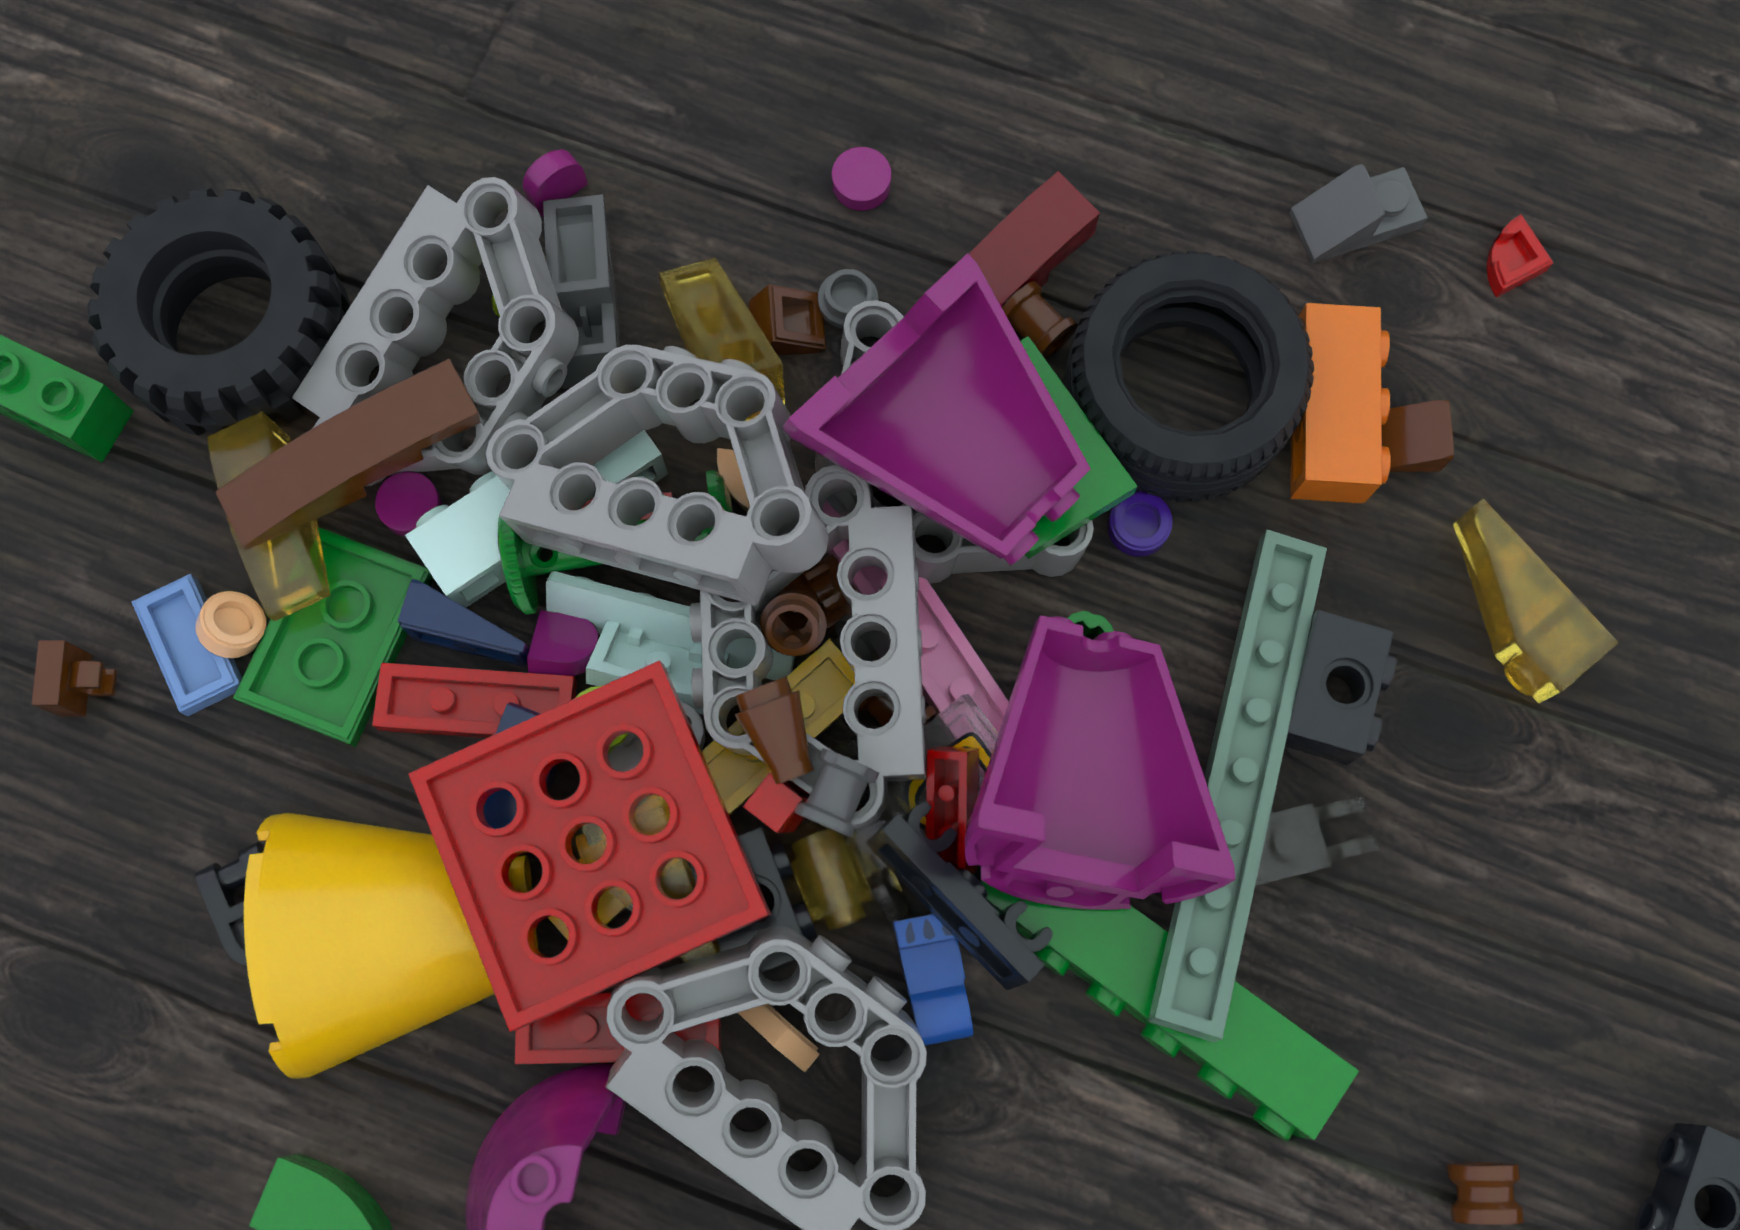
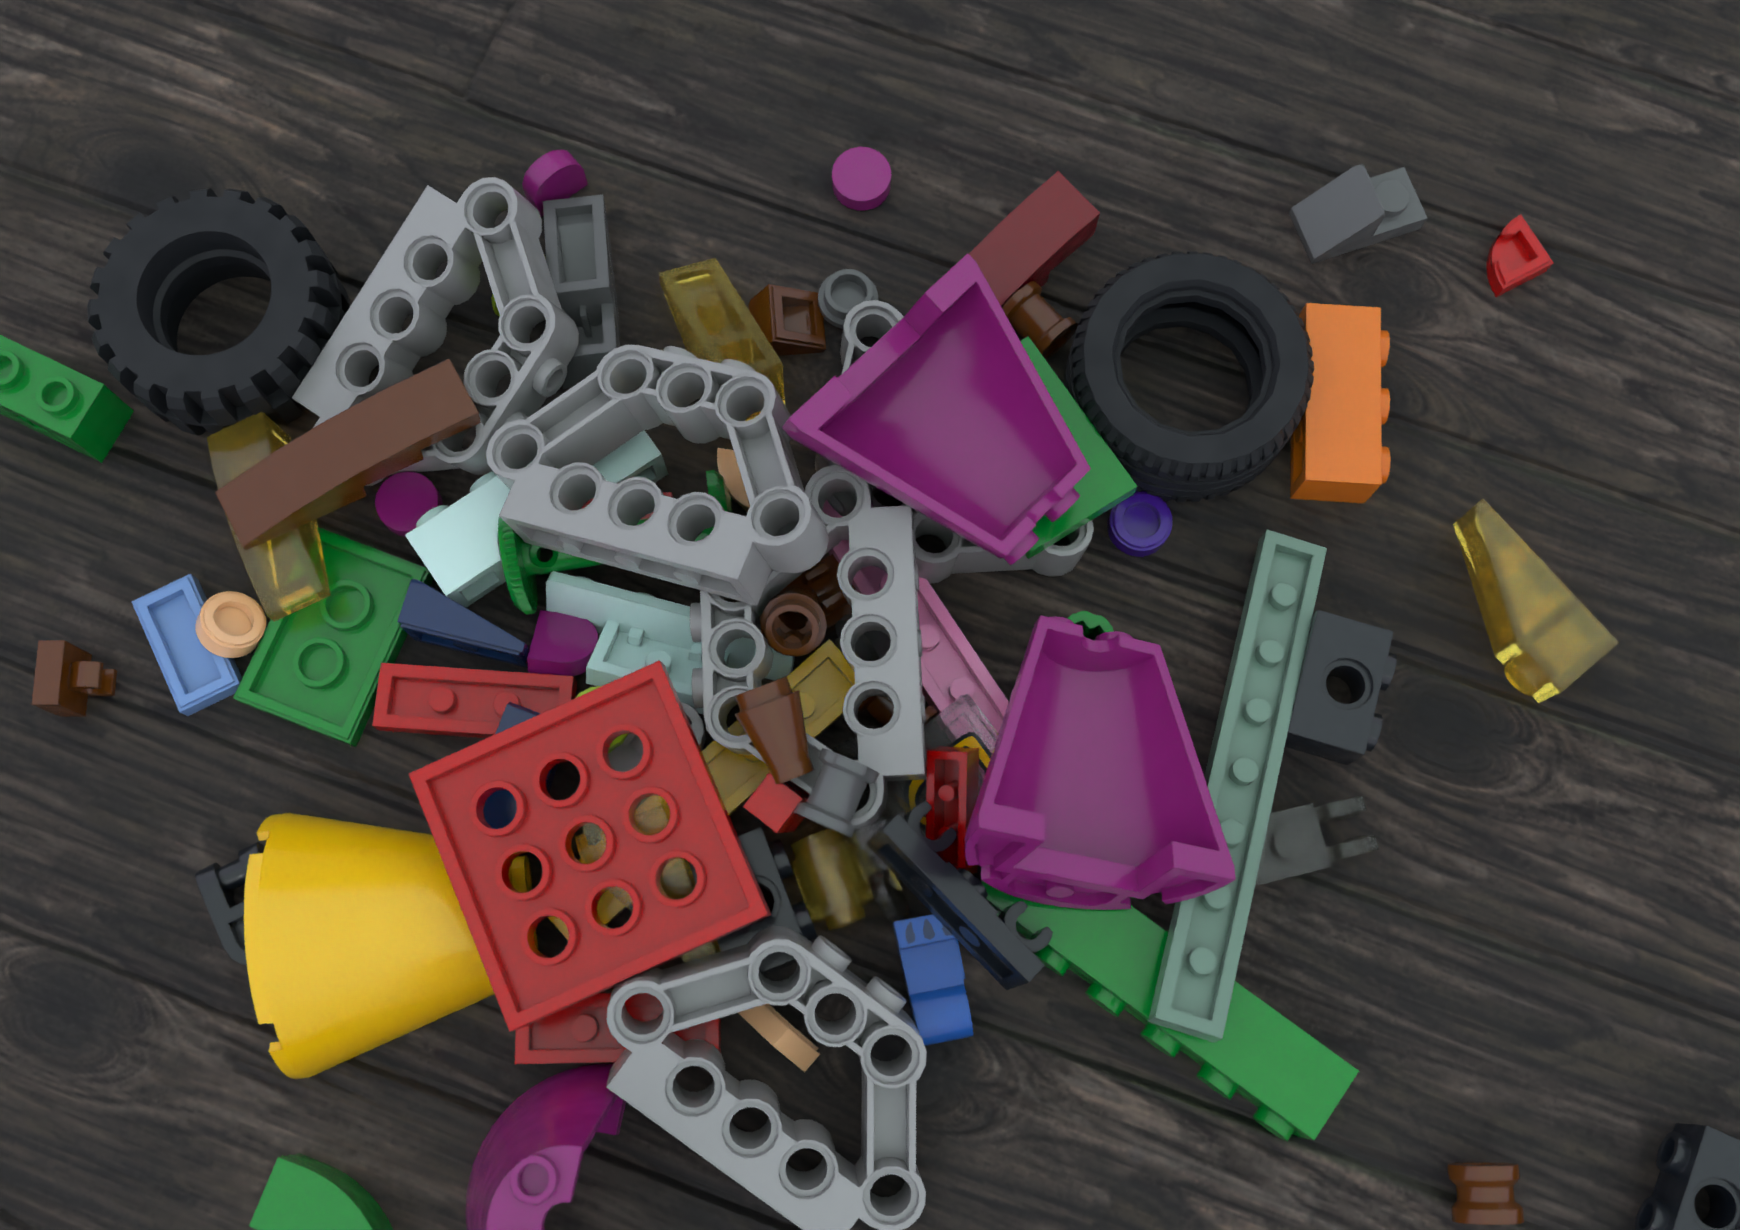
(1419, 436): reddish brown slope -> none

